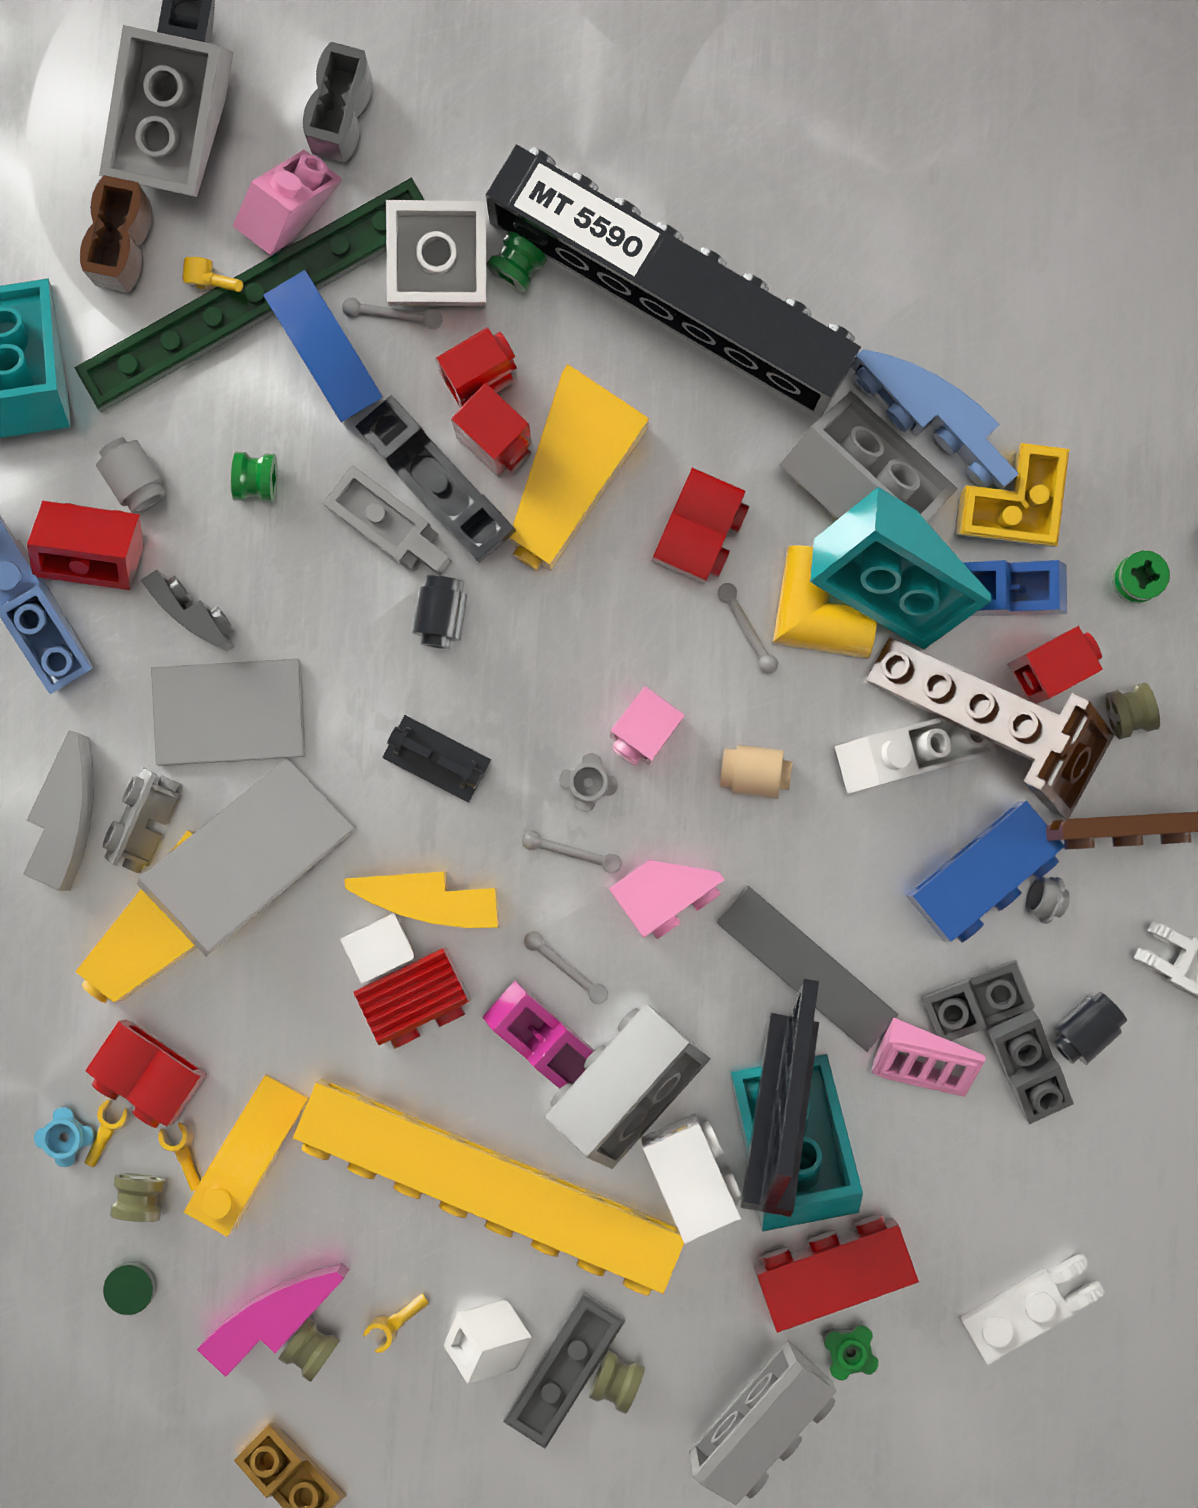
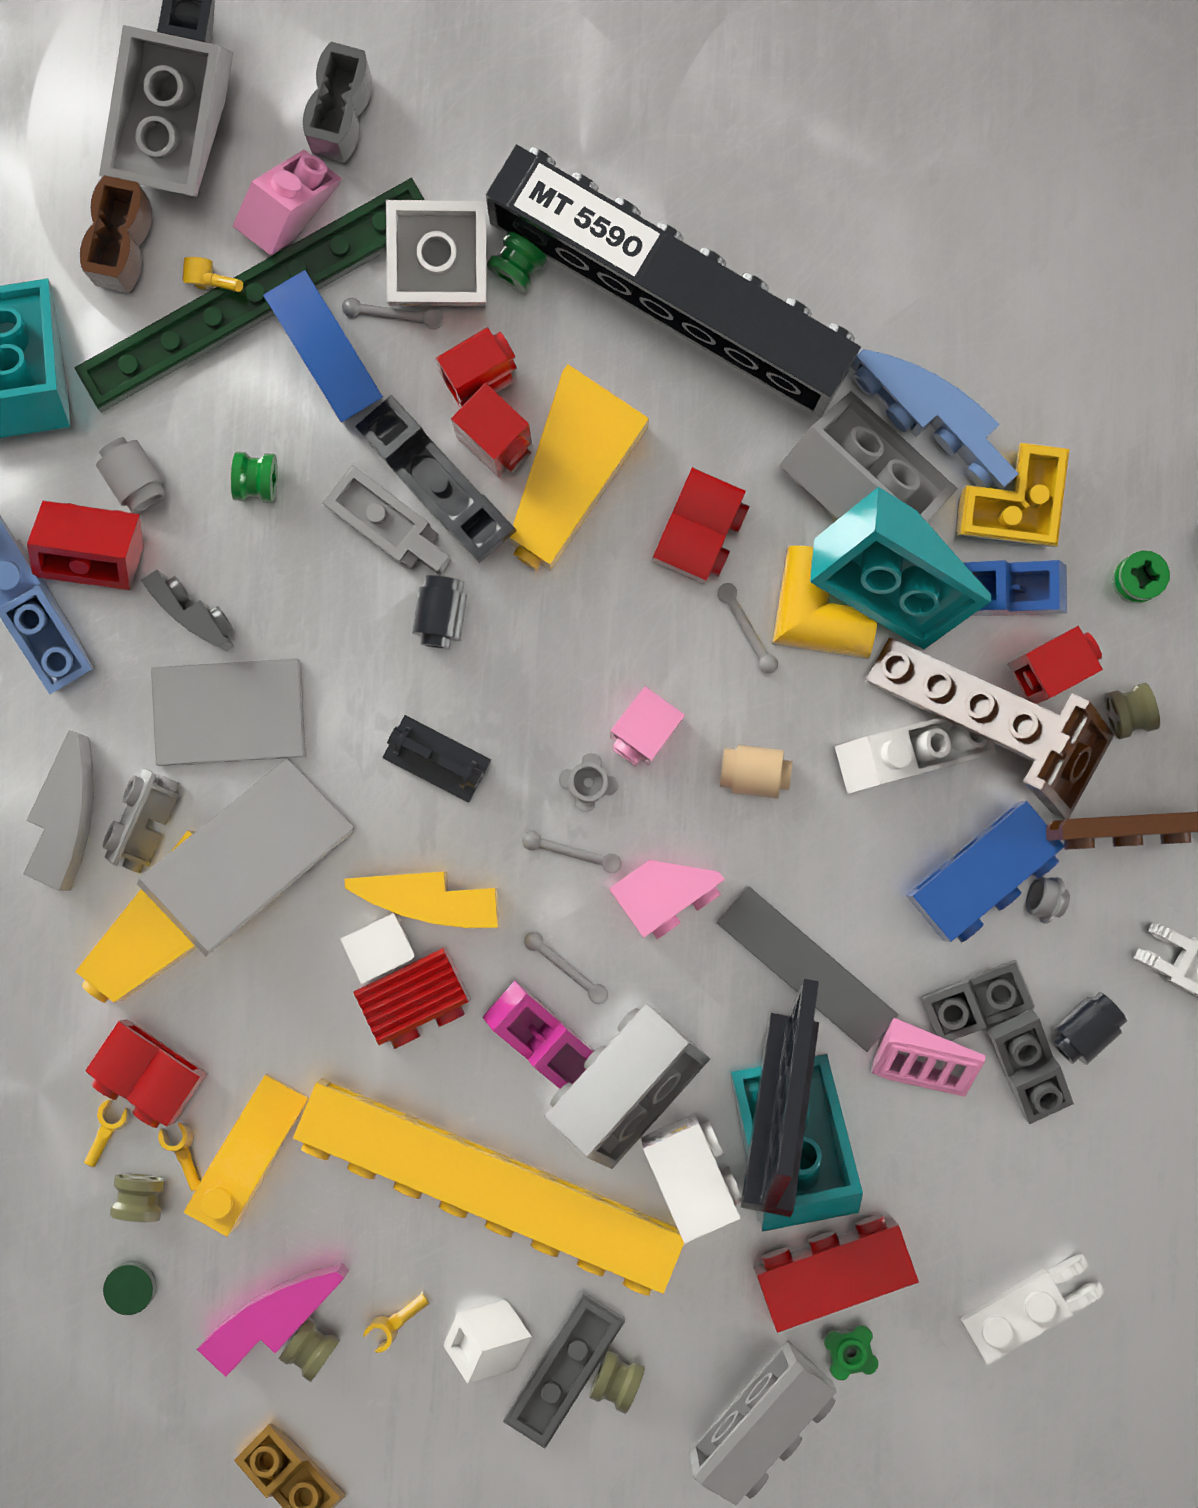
(50, 1141): medium azure plate -> none

